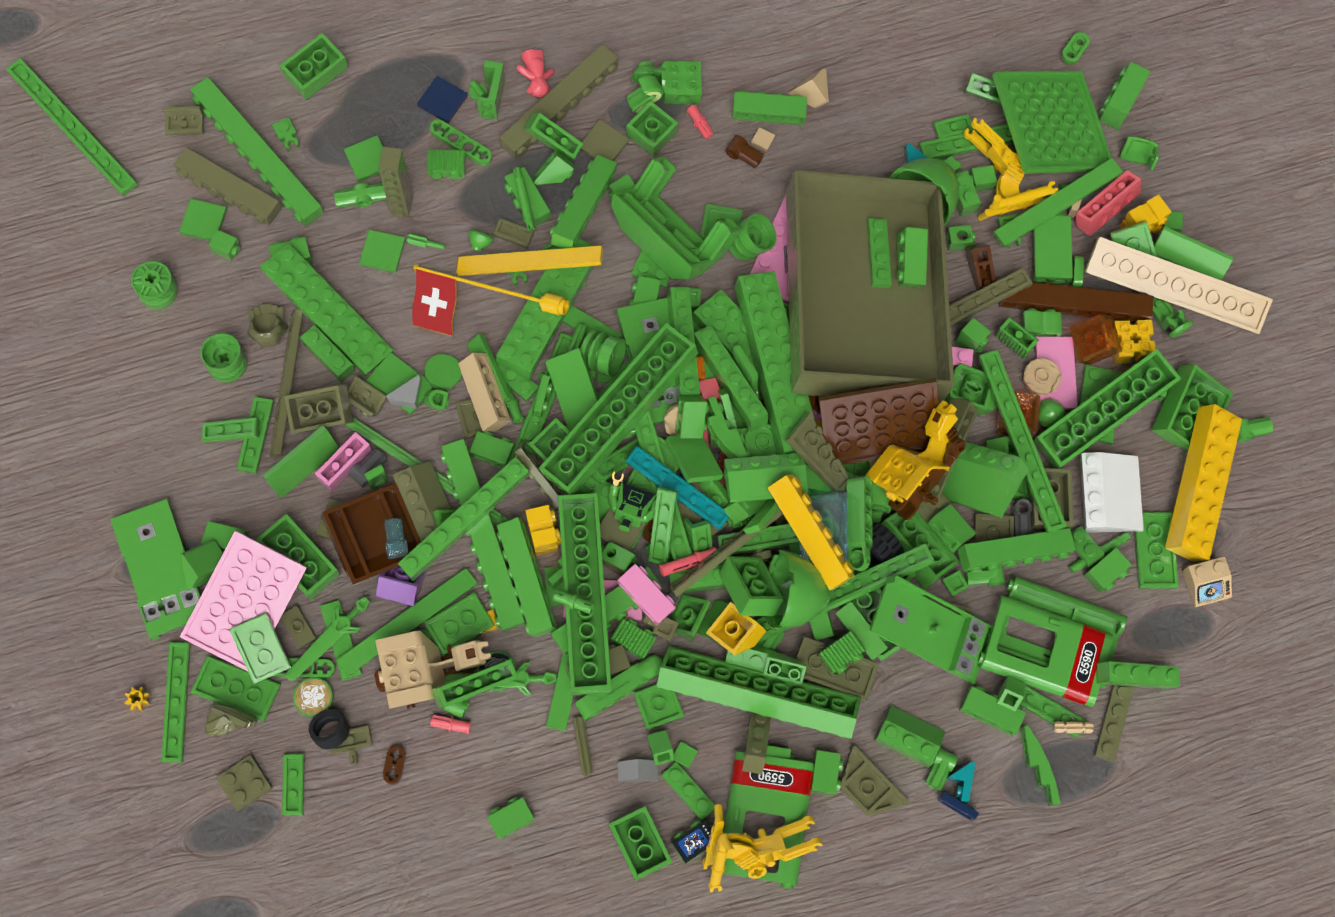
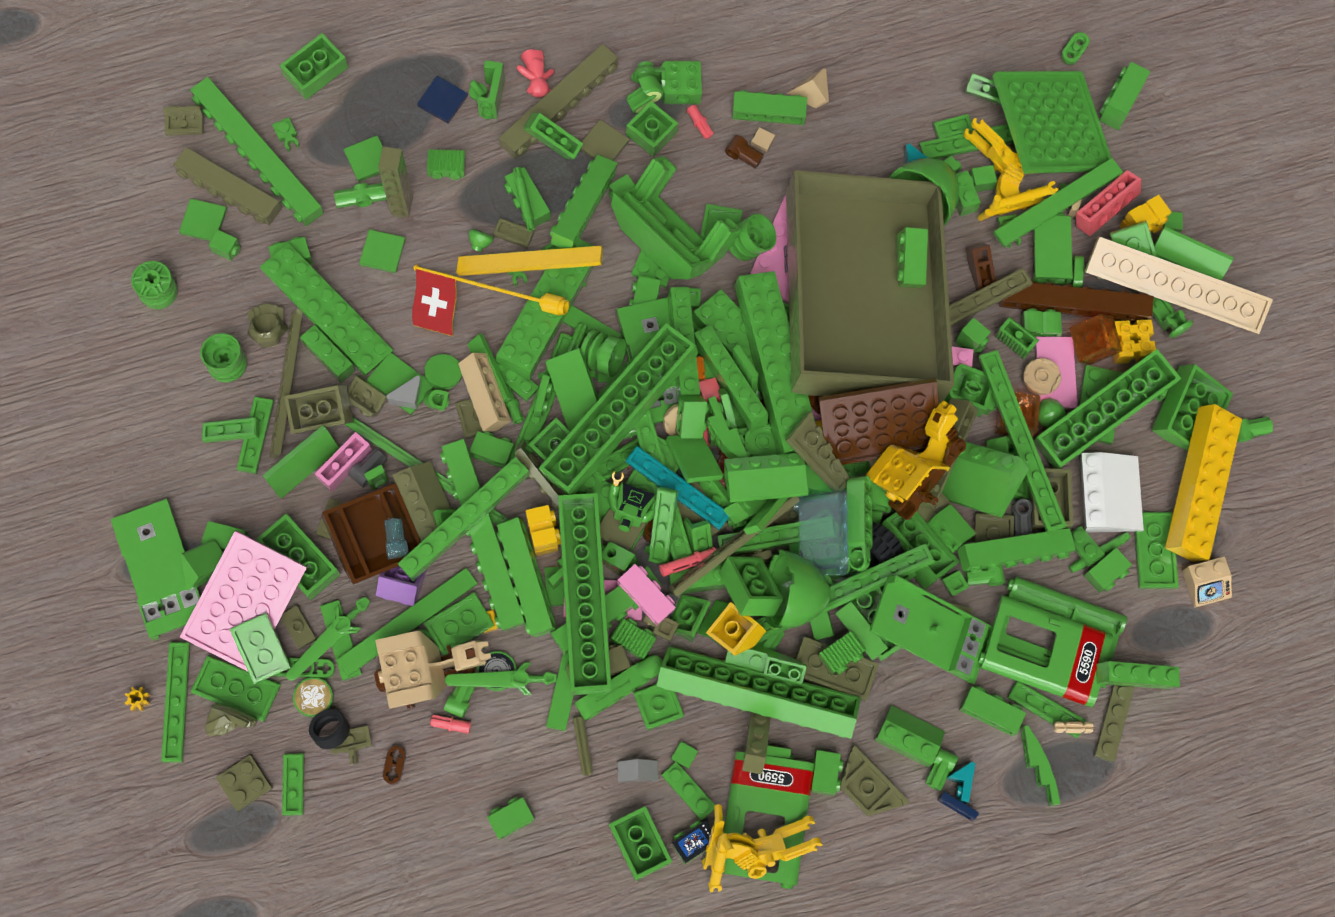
(71, 127): bright green plate -> none
(423, 241): bright green axle -> none
(461, 142): bright green beam -> none
(474, 683): bright green brick -> none
(554, 170): bright green slope -> none
(574, 601): bright green pin -> none
(660, 747): bright green brick -> none
(811, 531): yellow brick -> none
(879, 253): bright green plate -> none
(954, 242): bright green brick -> none
(1011, 693): bright green brick -> none
(1140, 151): bright green piece -> none

